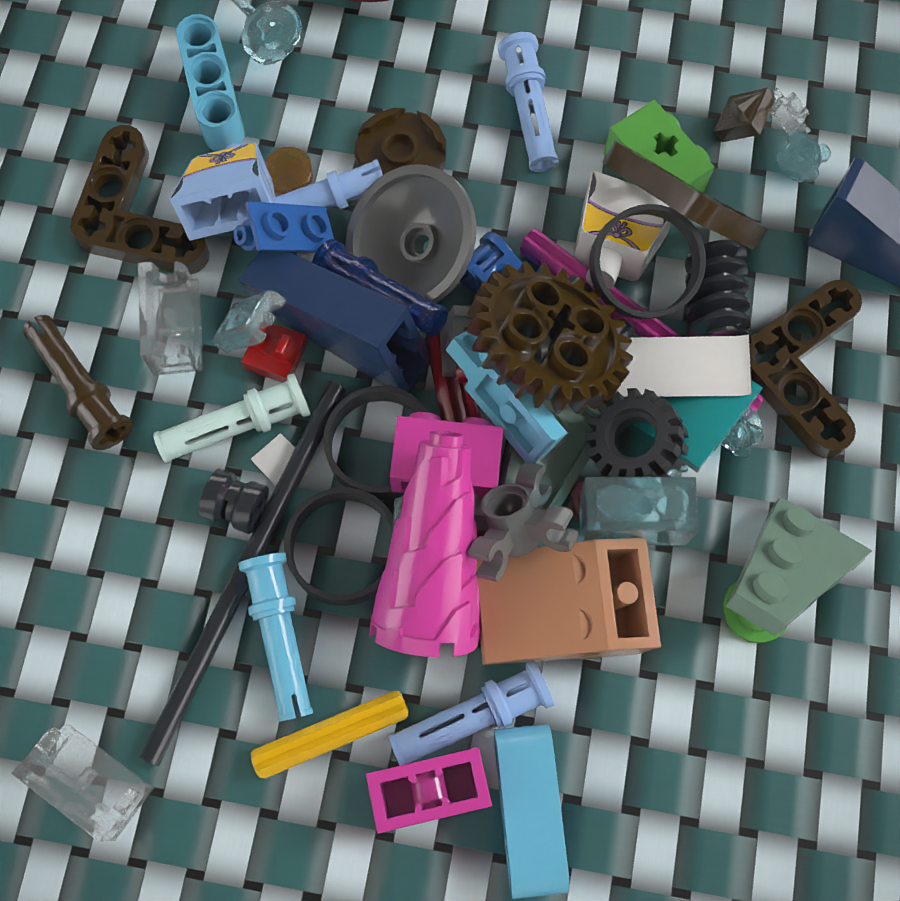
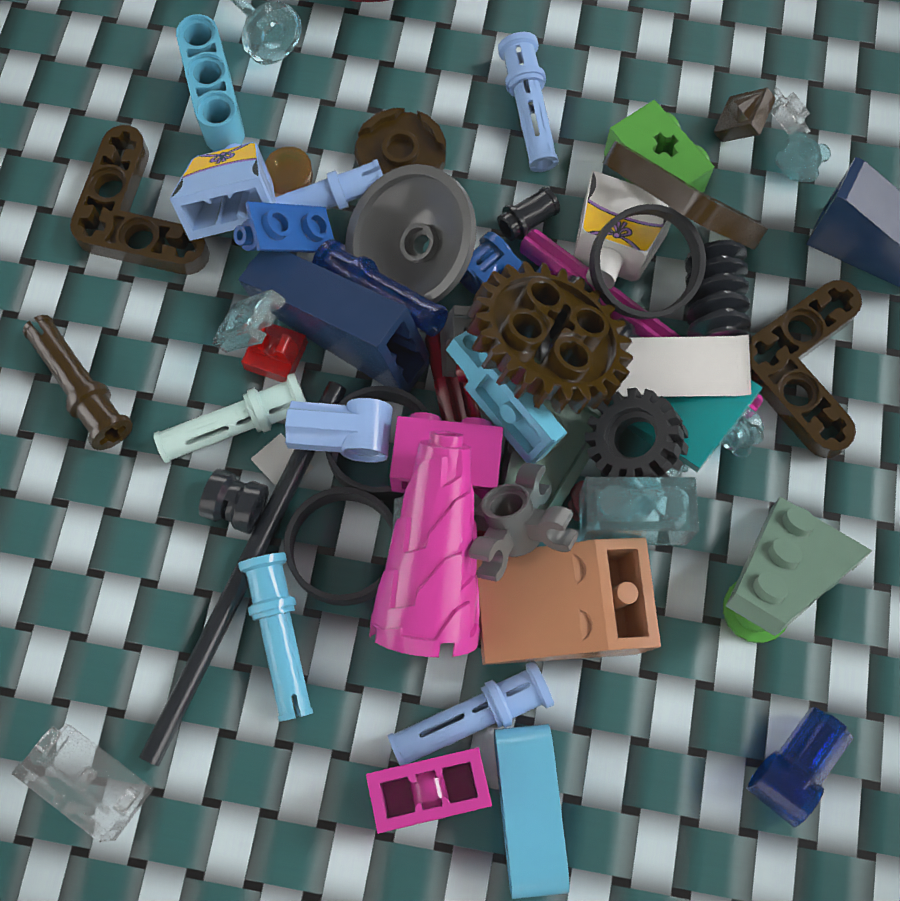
(169, 320): clear hinge -> none
(329, 734): yellow axle -> none
(354, 429): none -> light blue piece
(529, 213): none -> black pin
(793, 777): none -> clear blue piece

